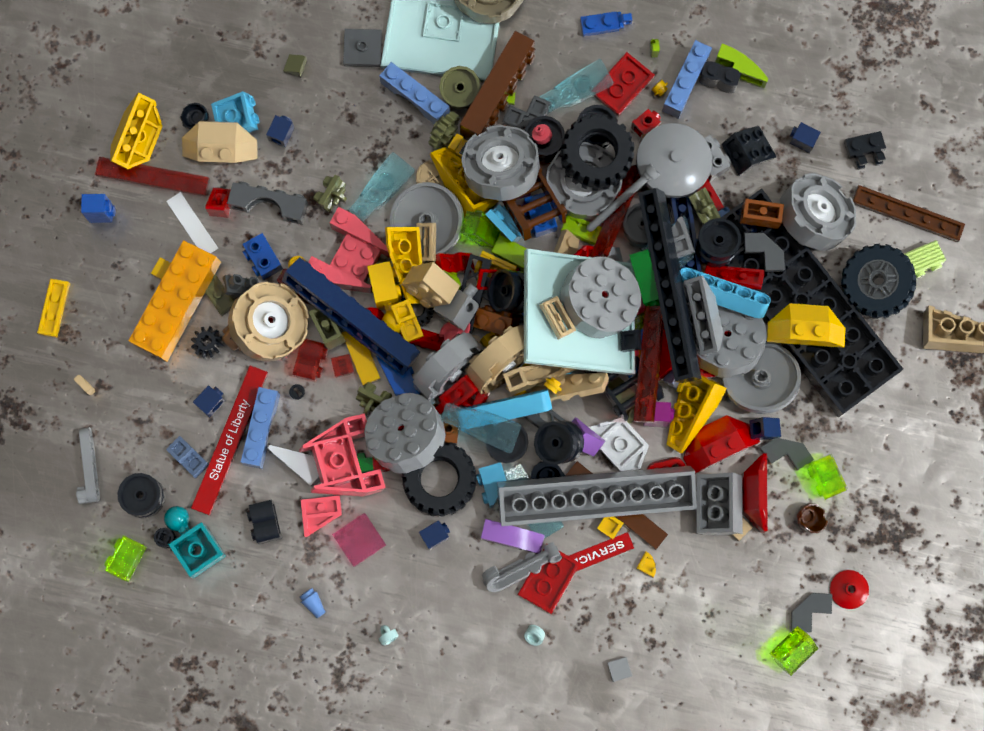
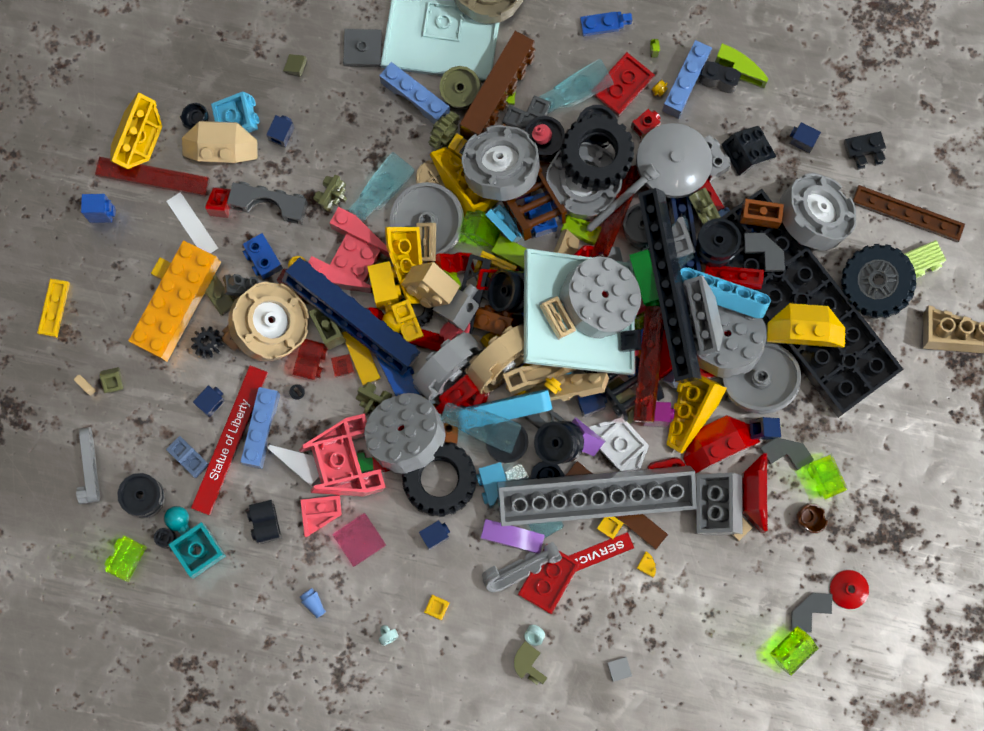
(111, 380): none -> olive slope
(436, 607): none -> yellow tile
(523, 663): none -> olive brick
(592, 404): none -> dark blue brick

